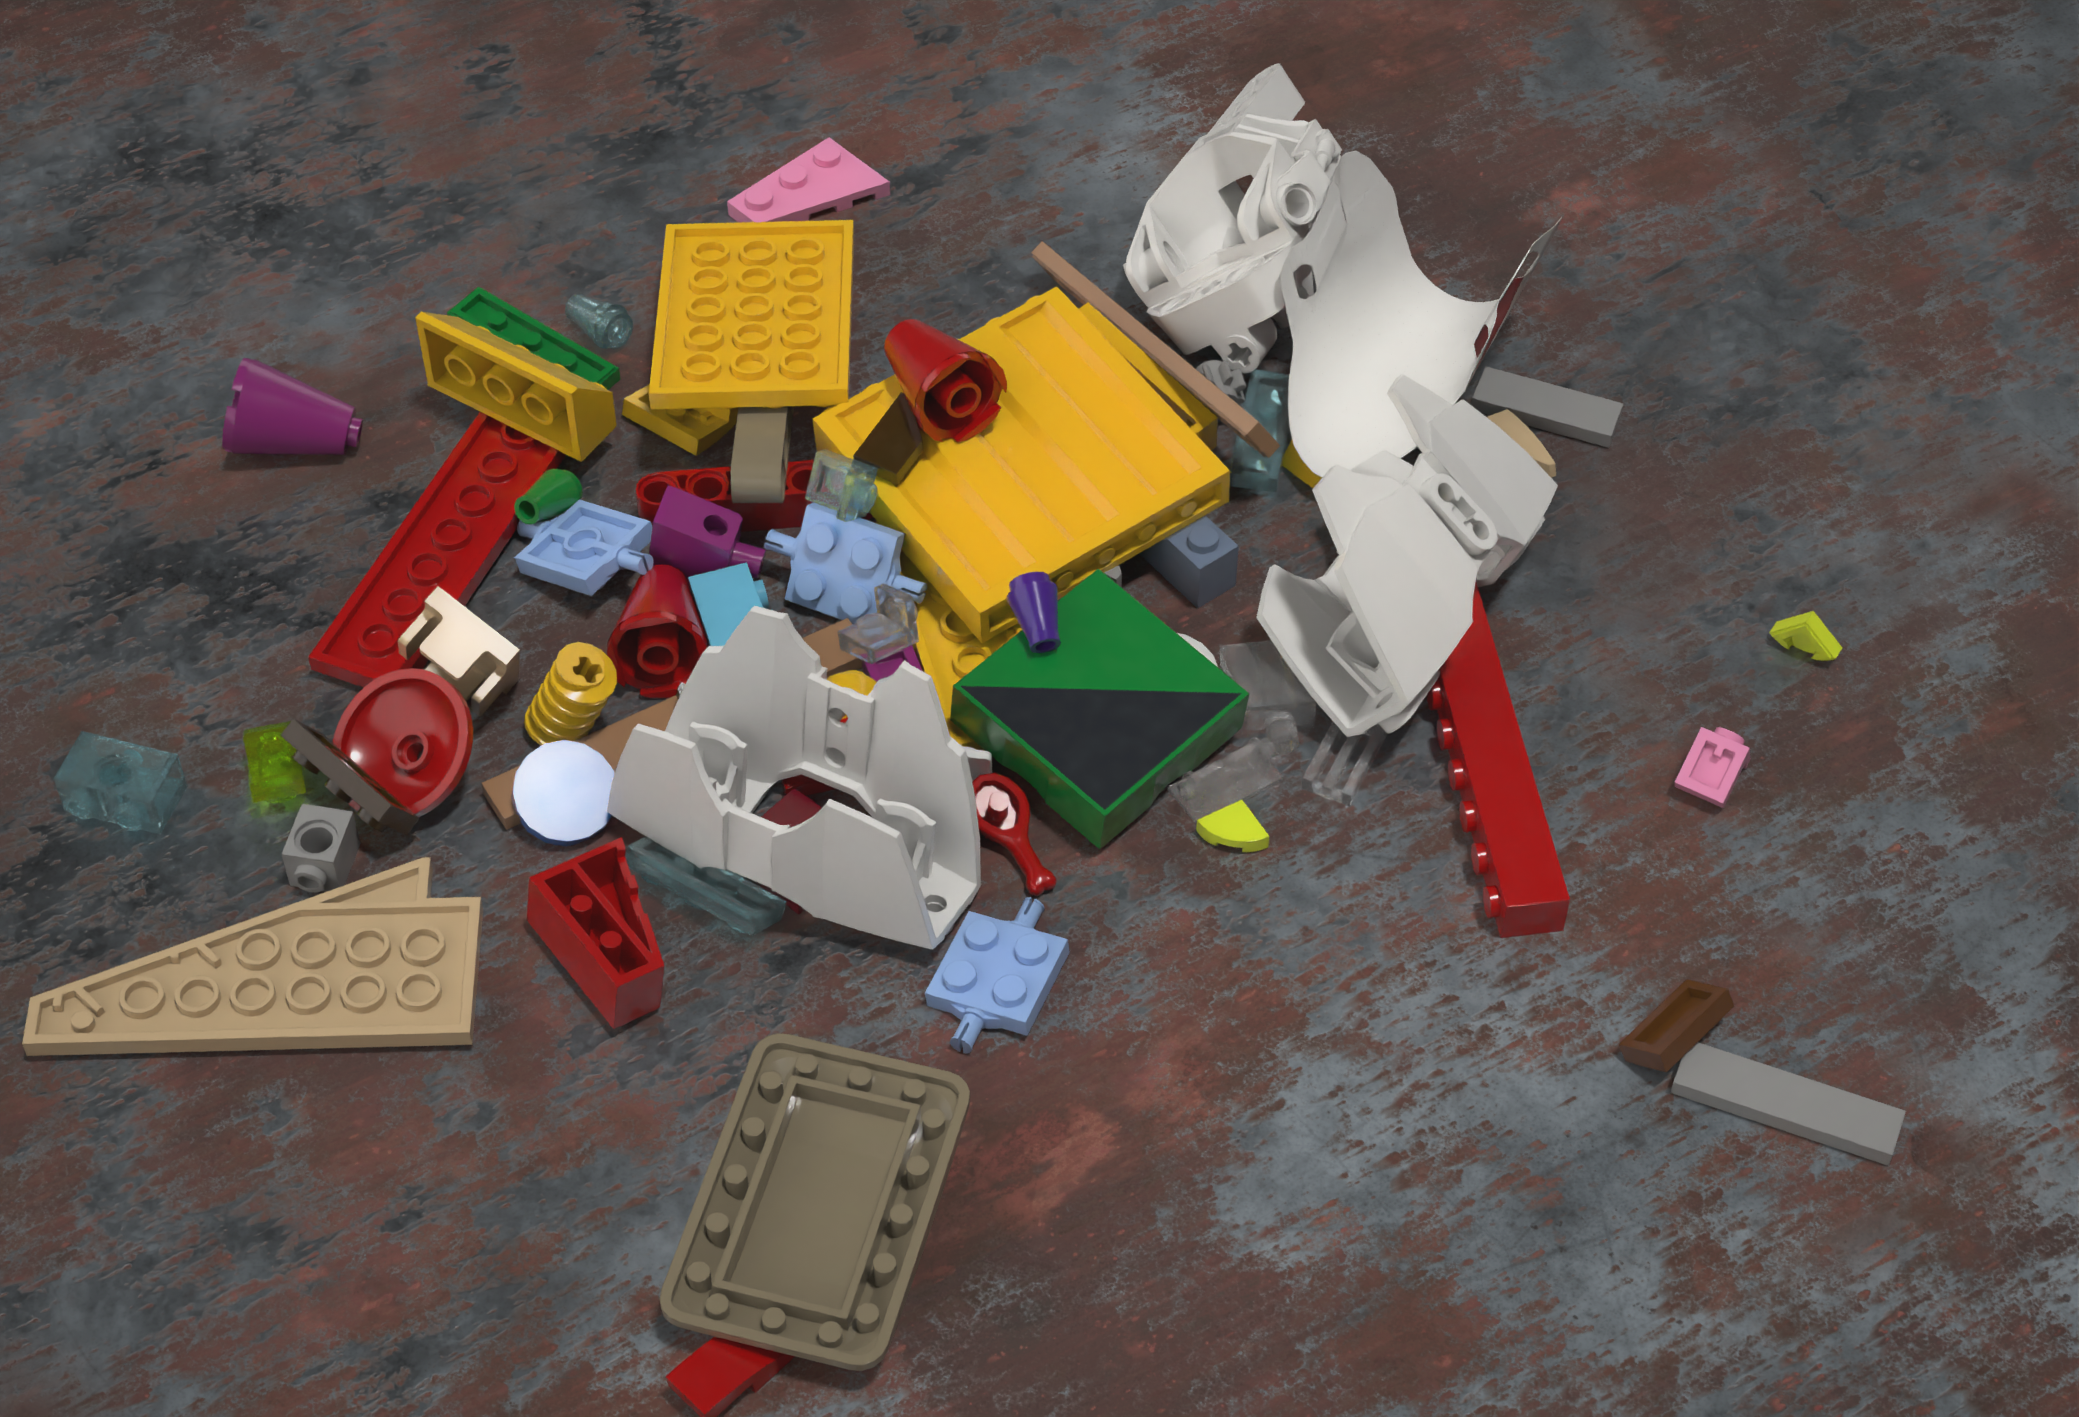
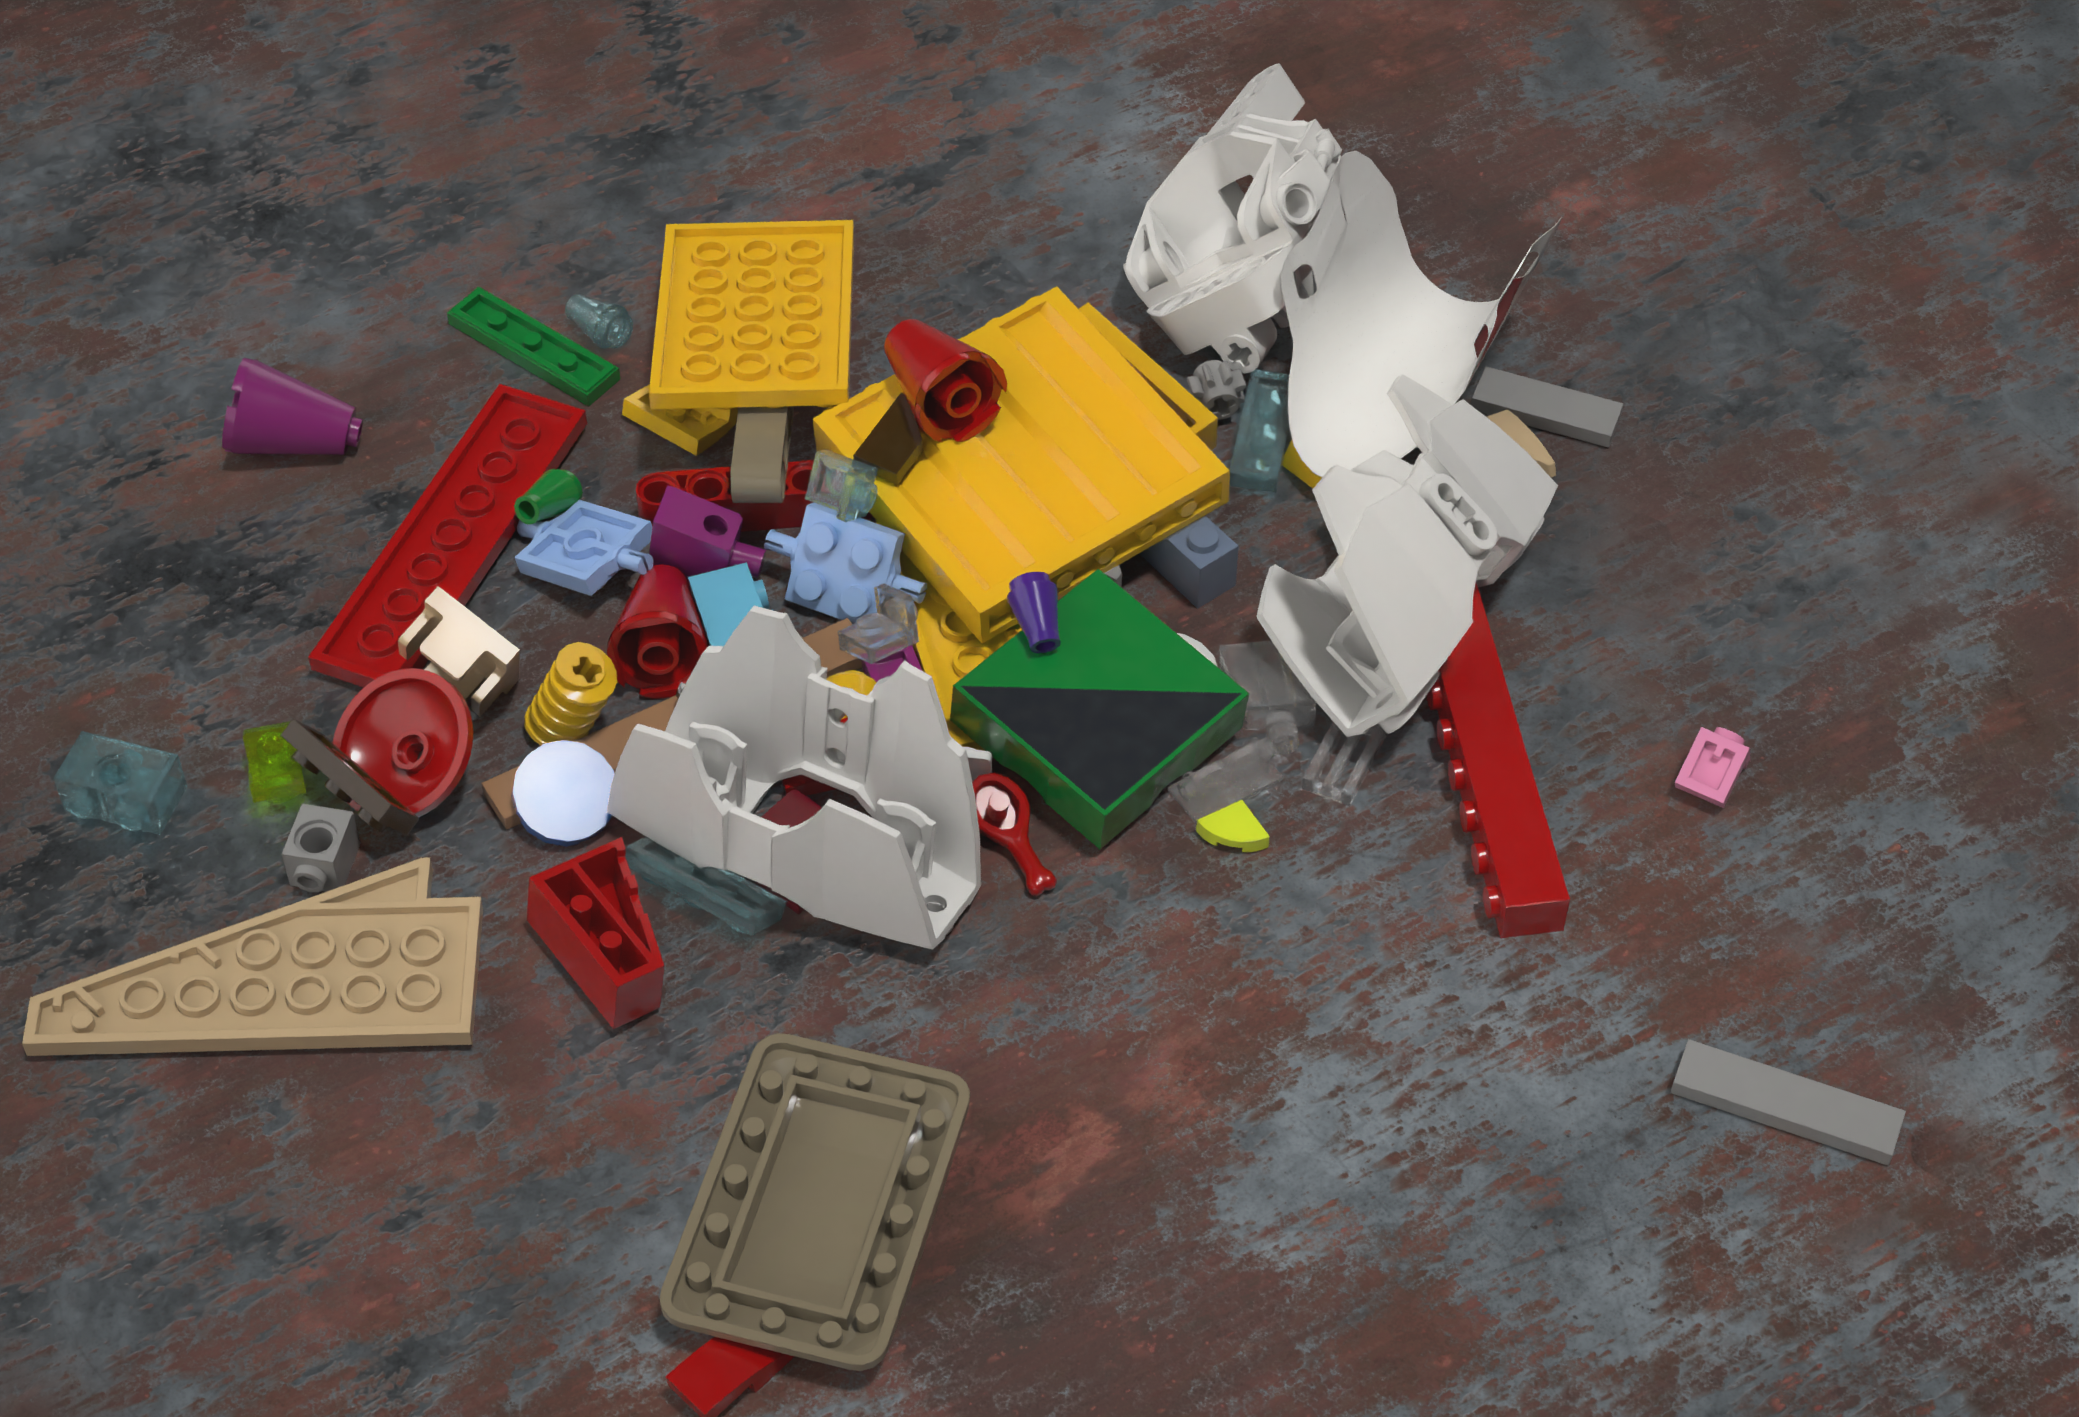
(515, 385): yellow slope -> none
(810, 183): bright pink wing -> none
(997, 974): light blue plate -> none
(1192, 380): medium nougat tile -> none
(1676, 1025): reddish brown tile -> none
(1807, 634): neon yellow tile -> none

